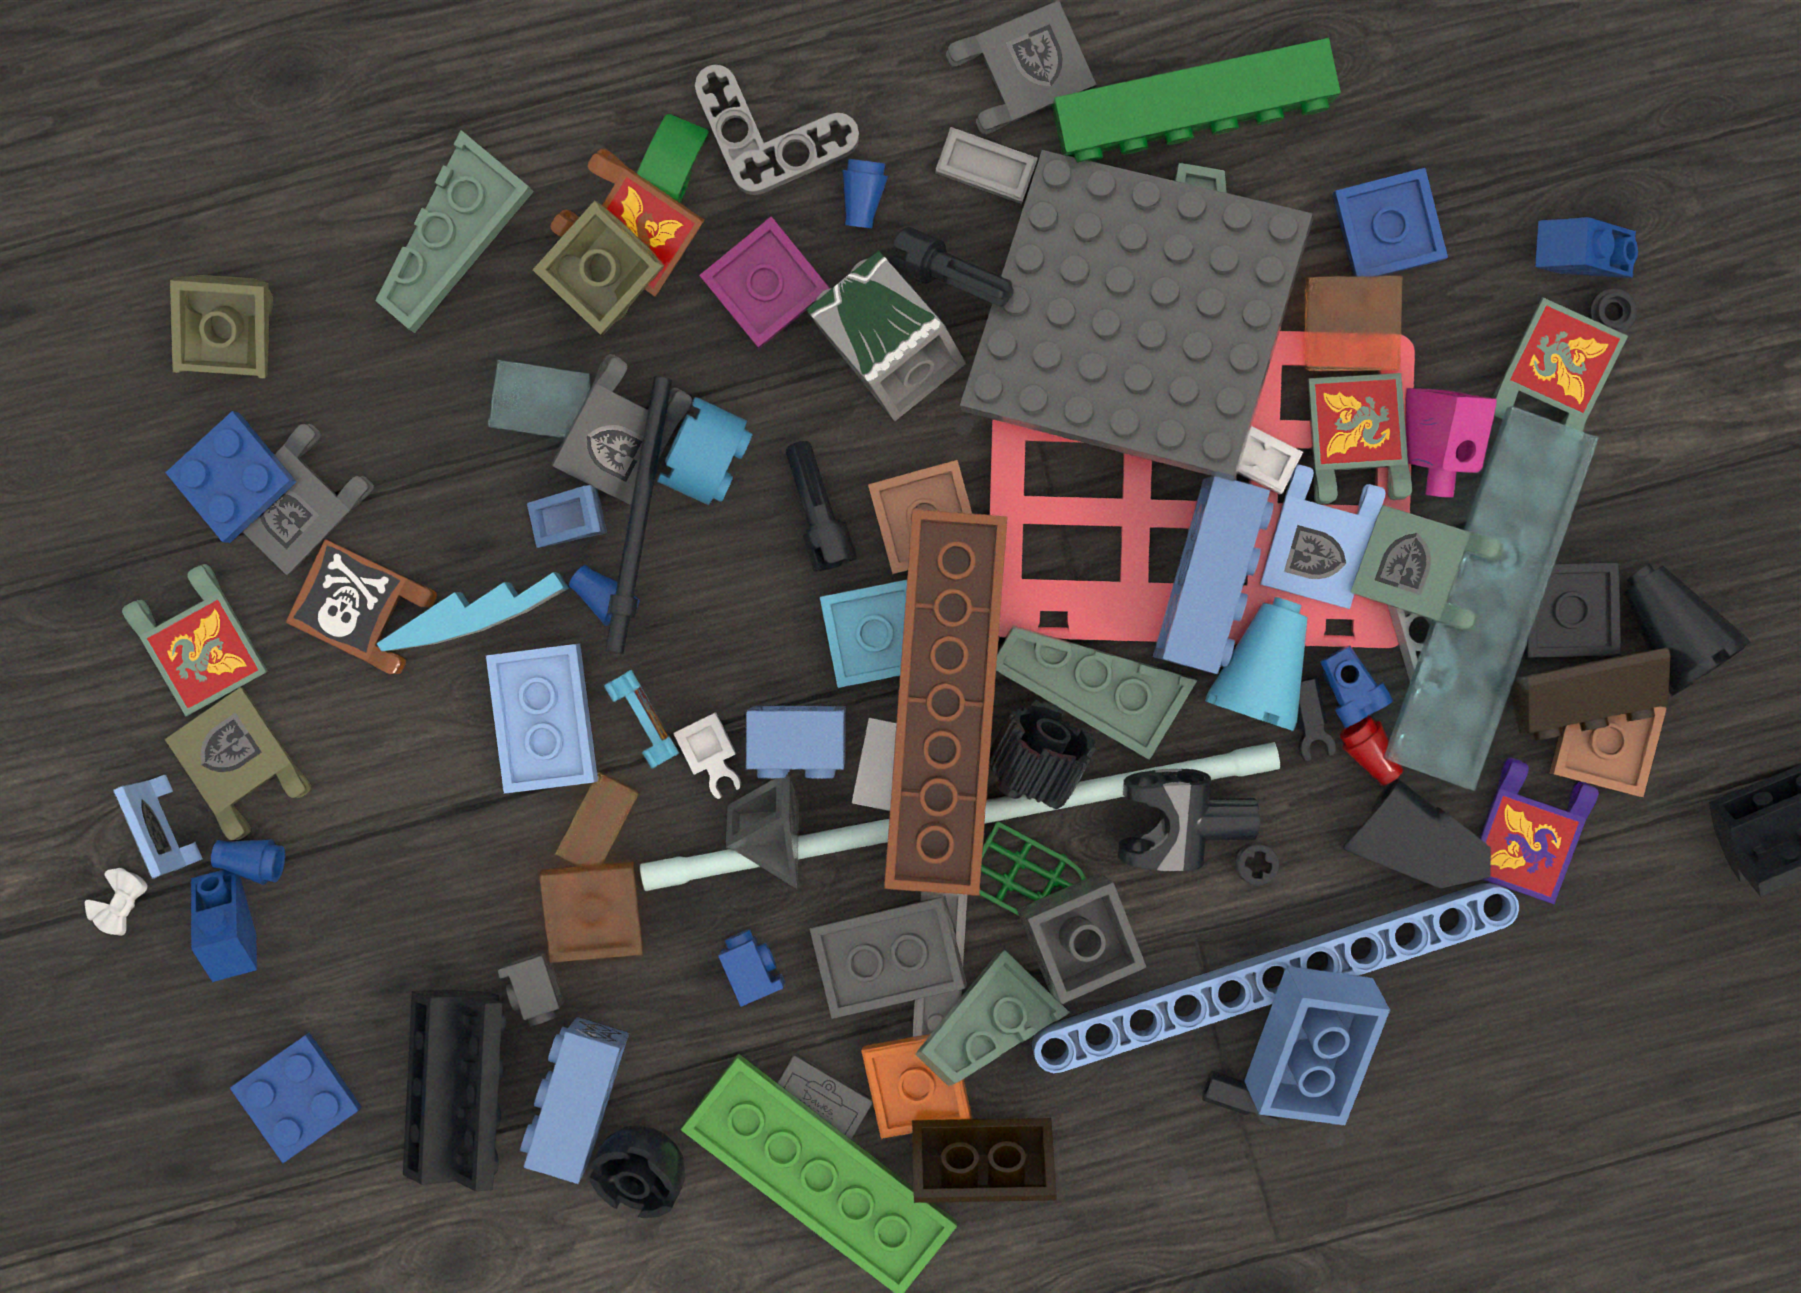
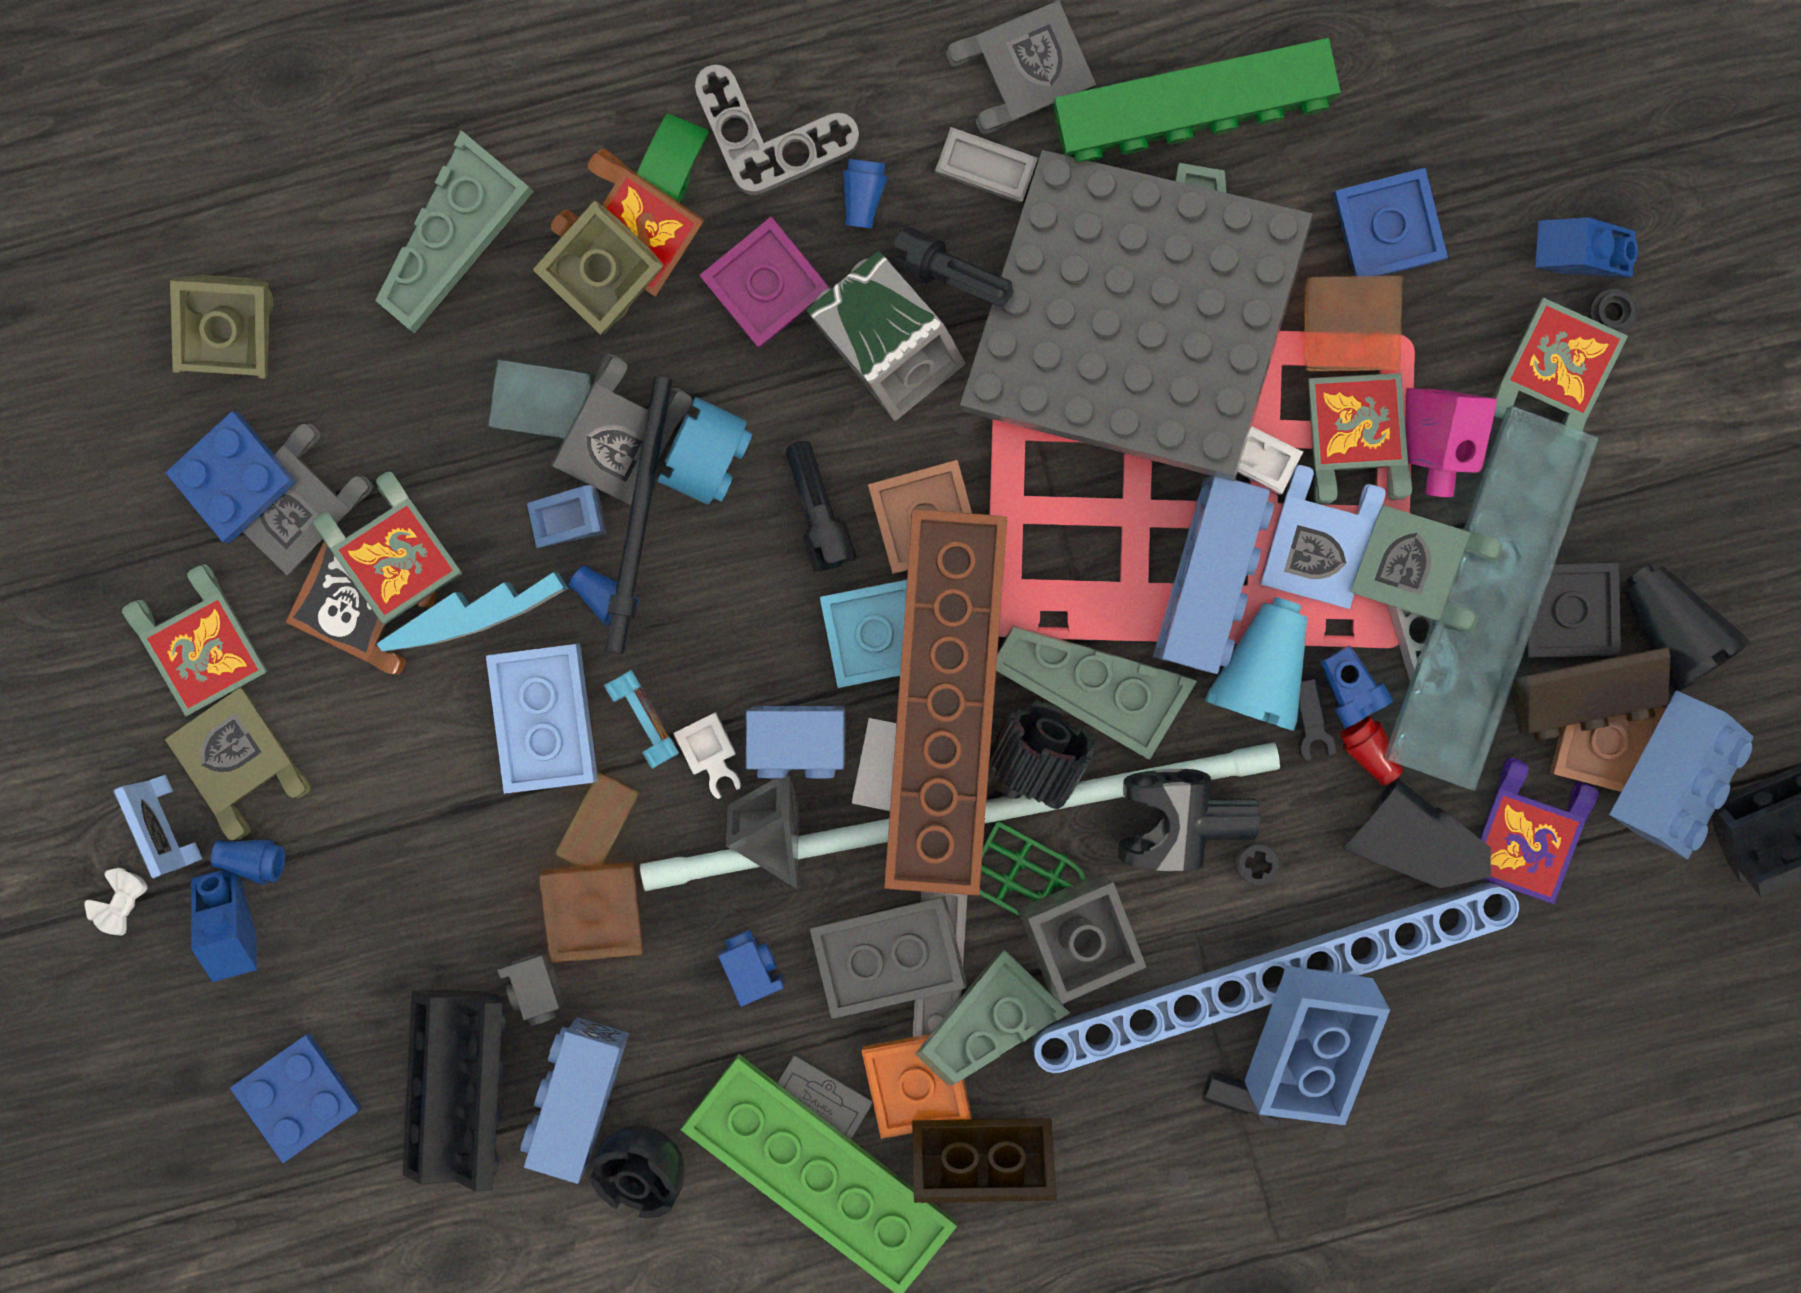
(393, 557): none -> flag
(1683, 775): none -> medium blue brick

